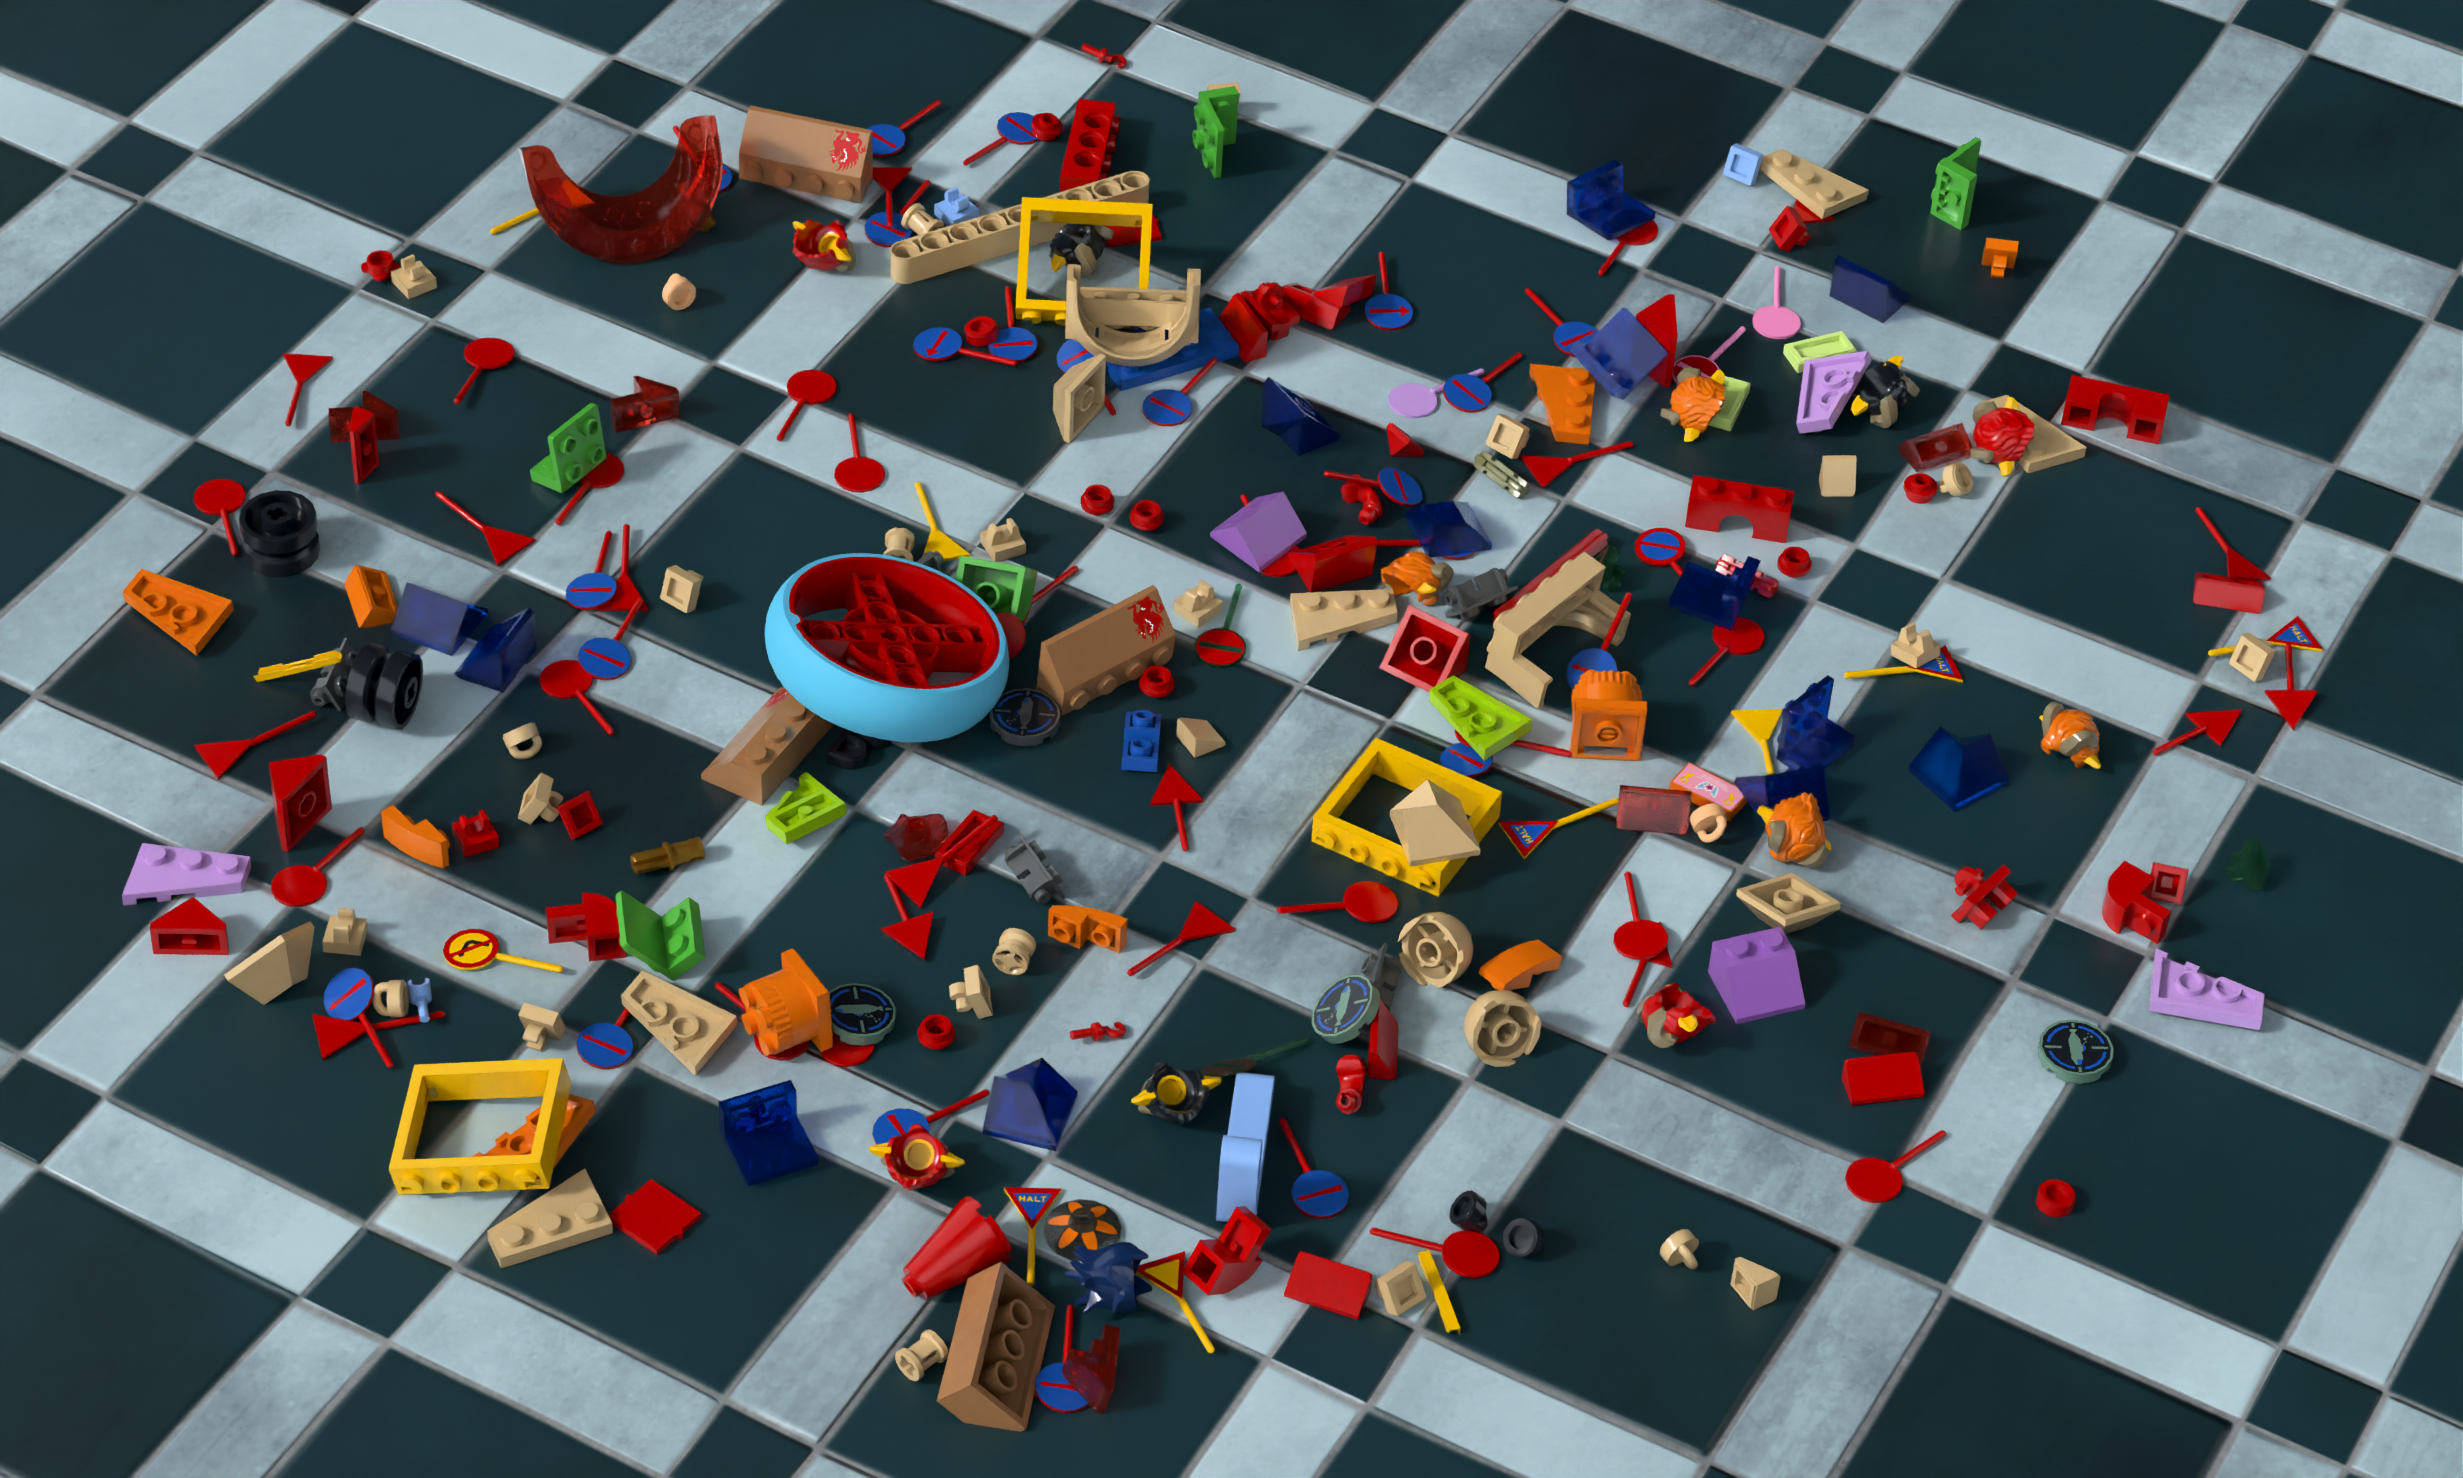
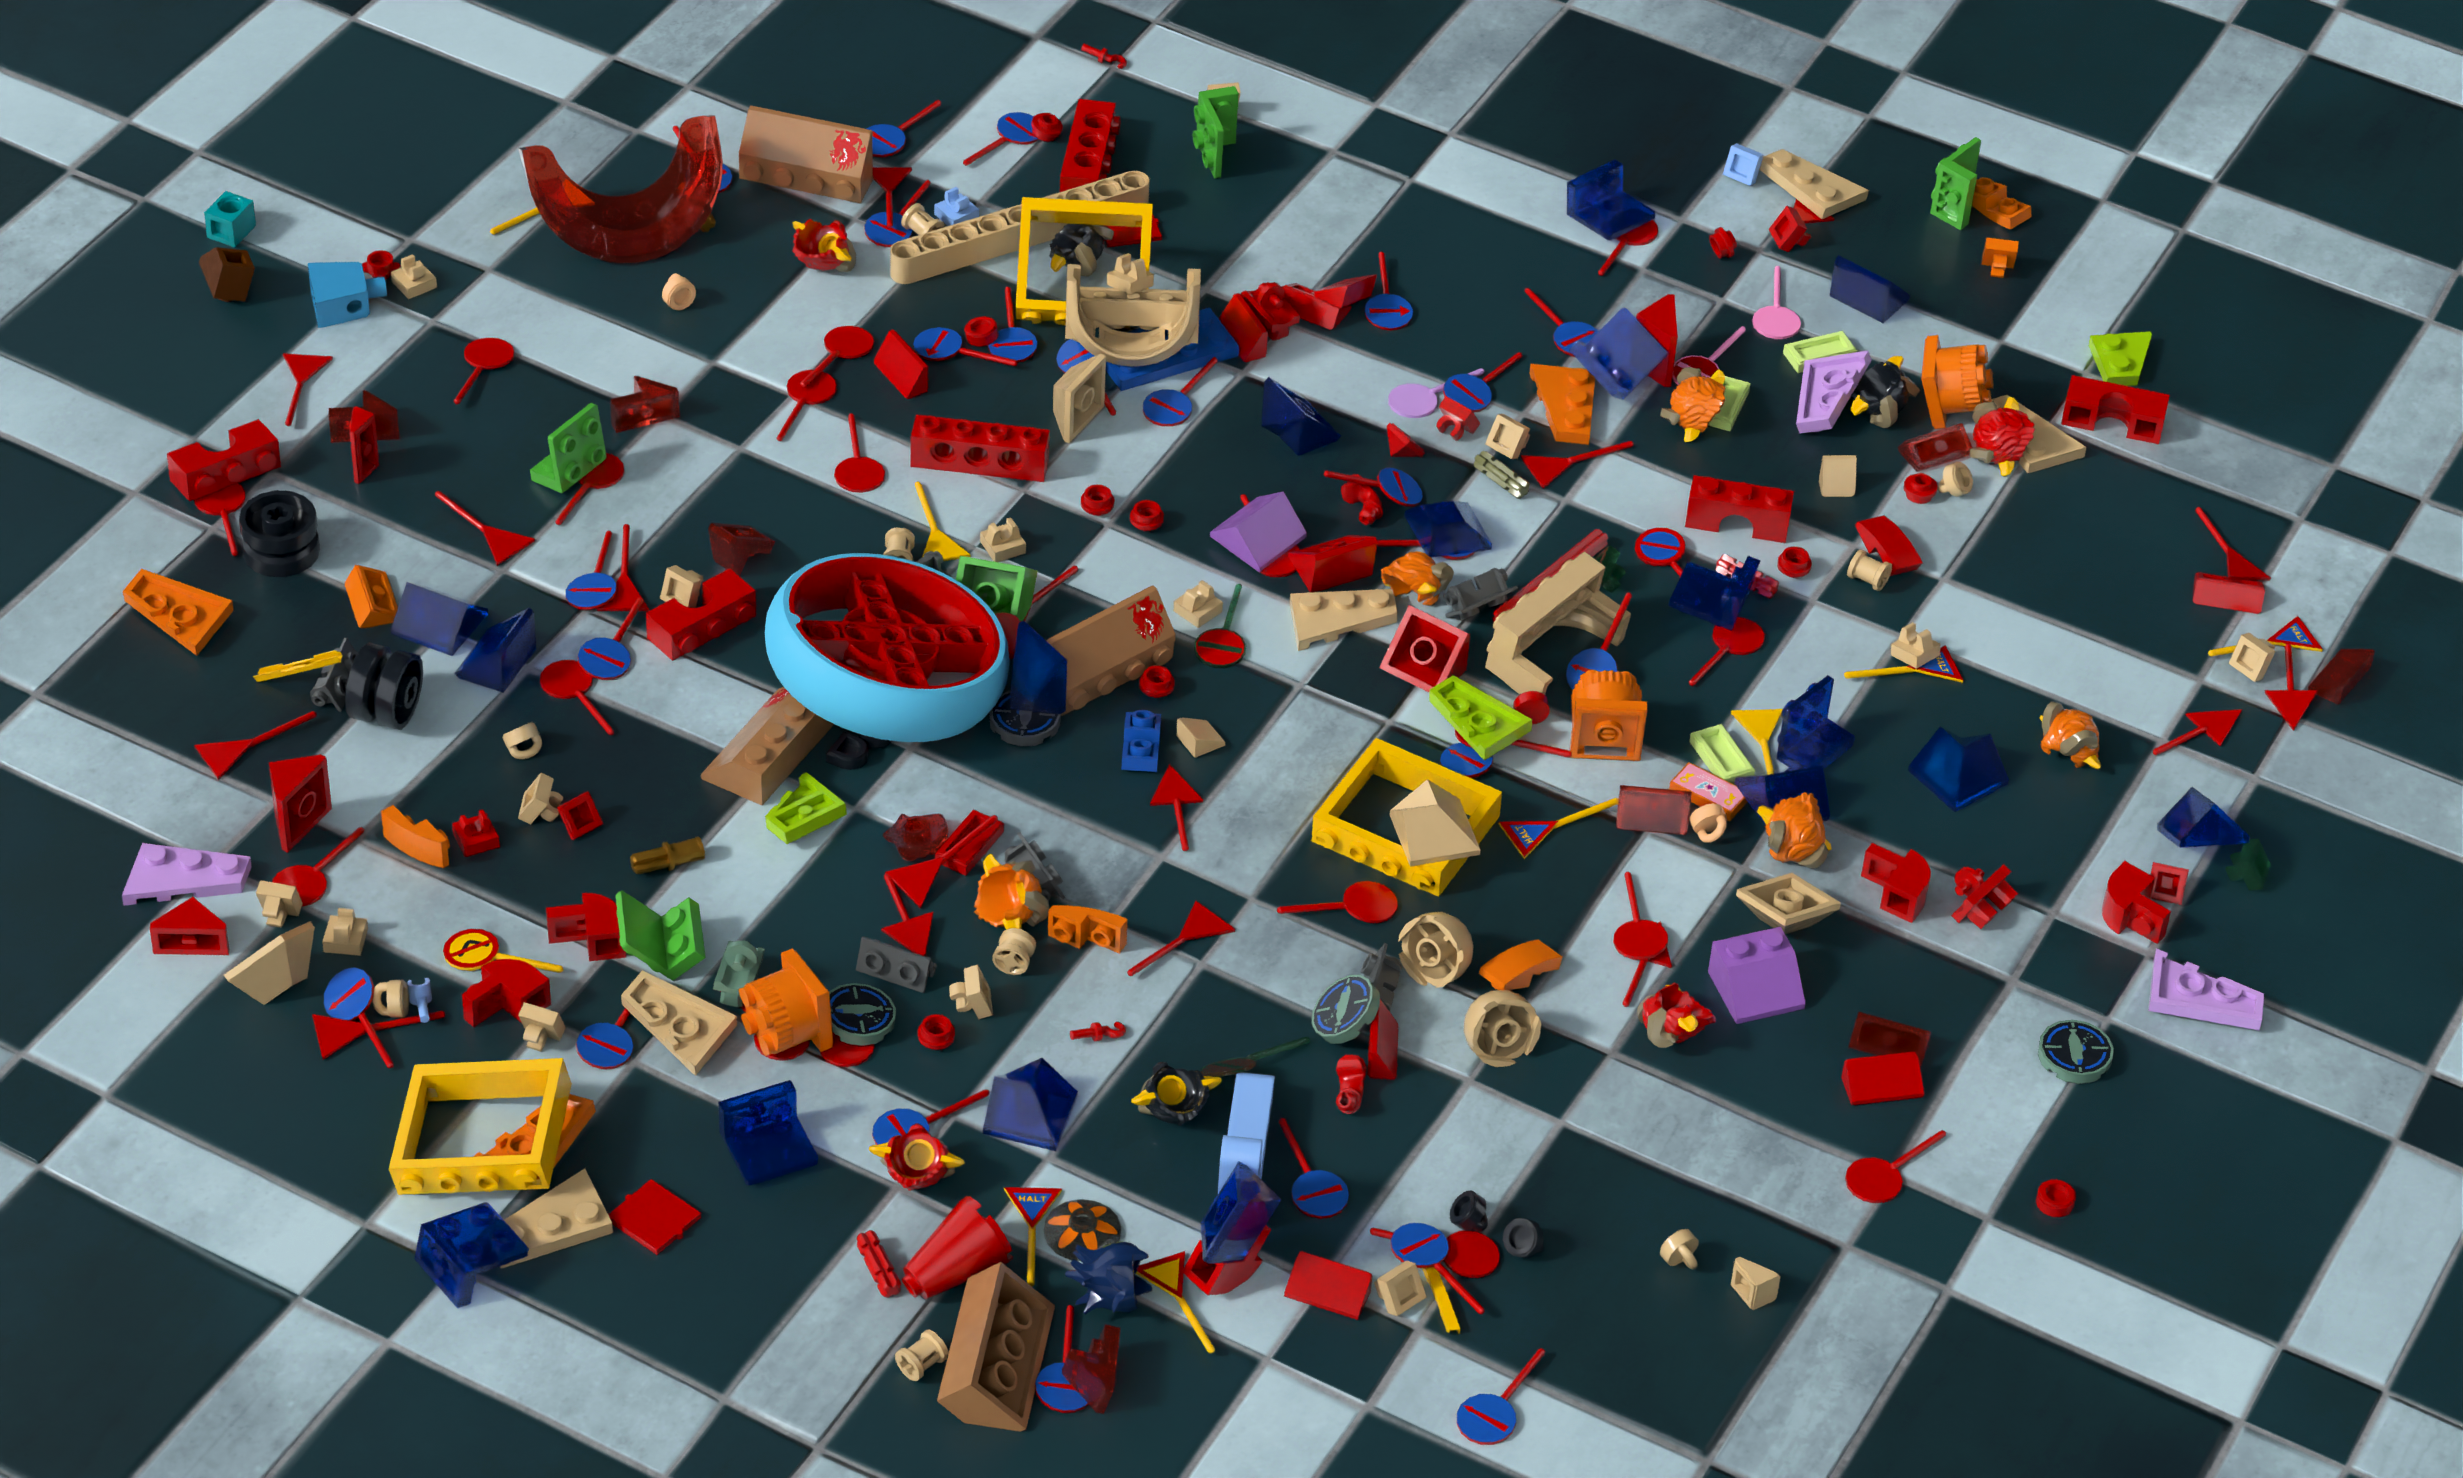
(202, 472): none -> red arch
(227, 273): none -> reddish brown slope
(230, 219): none -> teal brick
(278, 902): none -> tan tile
(342, 291): none -> dark azure torso
(465, 1245): none -> clear blue bracket
(505, 986): none -> red brick
(682, 629): none -> red arch
(734, 544): none -> clear red slope
(737, 968): none -> sand green hips
(843, 342): none -> red piece
(878, 1264): none -> red axle
(894, 964): none -> dark grey hinge
(902, 366): none -> red slope
(980, 448): none -> red brick
(1010, 894): none -> orange hair
(1037, 674): none -> clear blue slope
(1129, 275): none -> tan tile
(1236, 1216): none -> clear blue slope
(1427, 1249): none -> blue piece
(1456, 415): none -> red tile
(1491, 1418): none -> blue piece
(1533, 705): none -> red tile
(1721, 753): none -> yellowish green tile
(1723, 243): none -> red plate
(1869, 570): none -> tan bush
(1890, 542): none -> red slope
(1902, 877): none -> red brick
(1954, 379): none -> orange piece
(1992, 201): none -> orange slope
(2120, 356): none -> lime wing
(2200, 822): none -> clear blue slope
(2342, 673): none -> clear red slope

